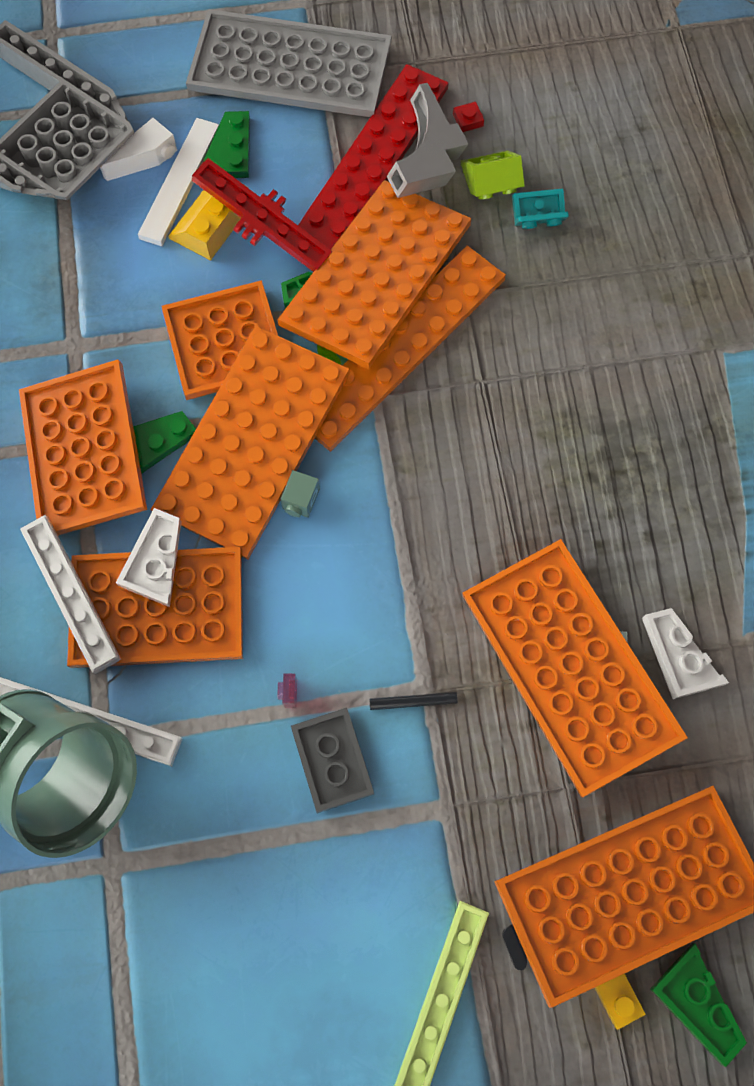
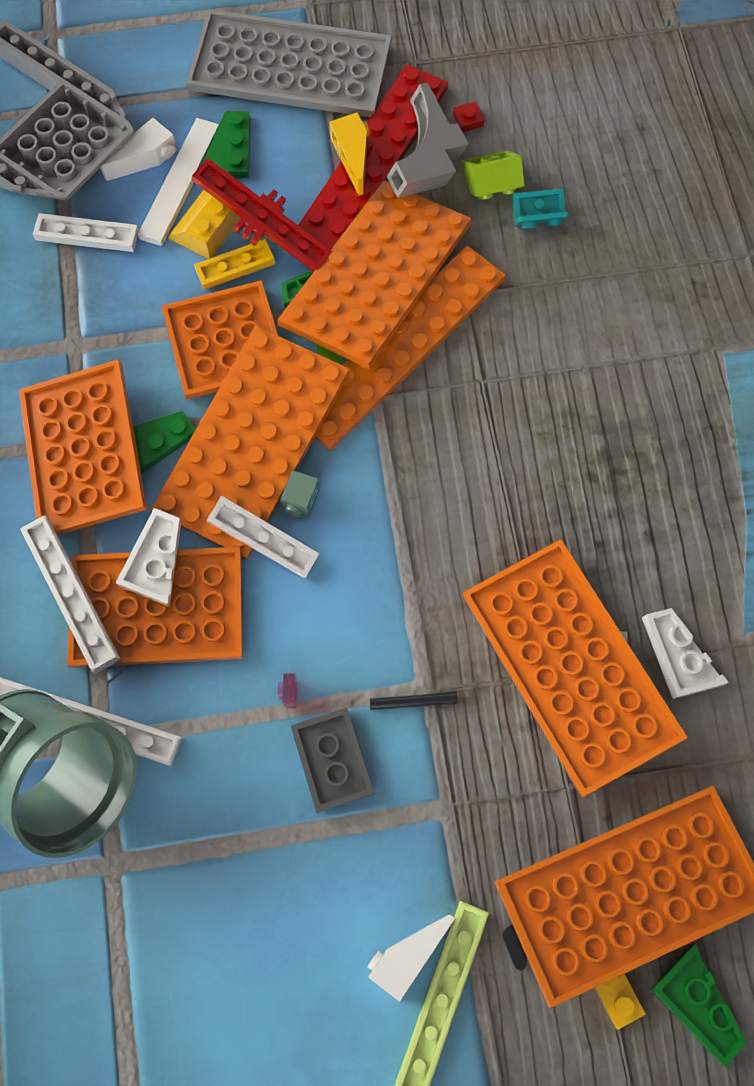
(86, 232): none -> white plate
(234, 264): none -> yellow plate
(262, 537): none -> white plate
(350, 141): none -> yellow slope
(404, 960): none -> white slope

